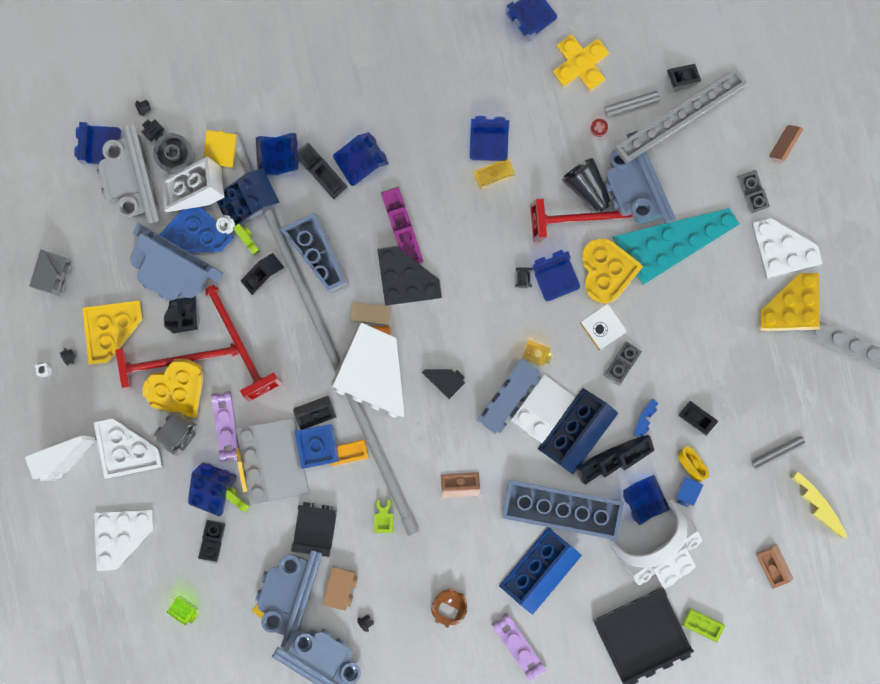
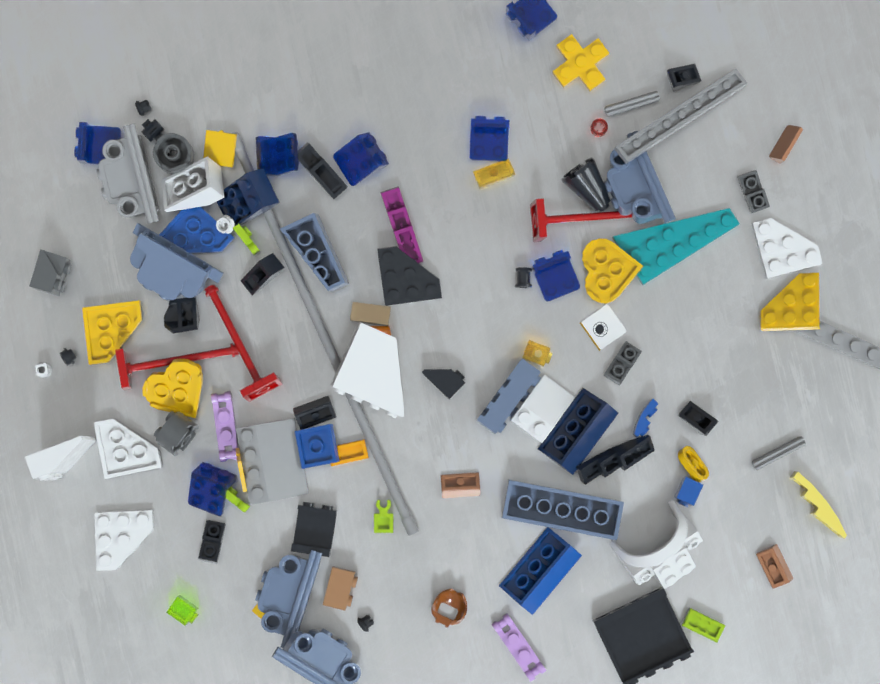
(645, 499): clear blue bracket -> none

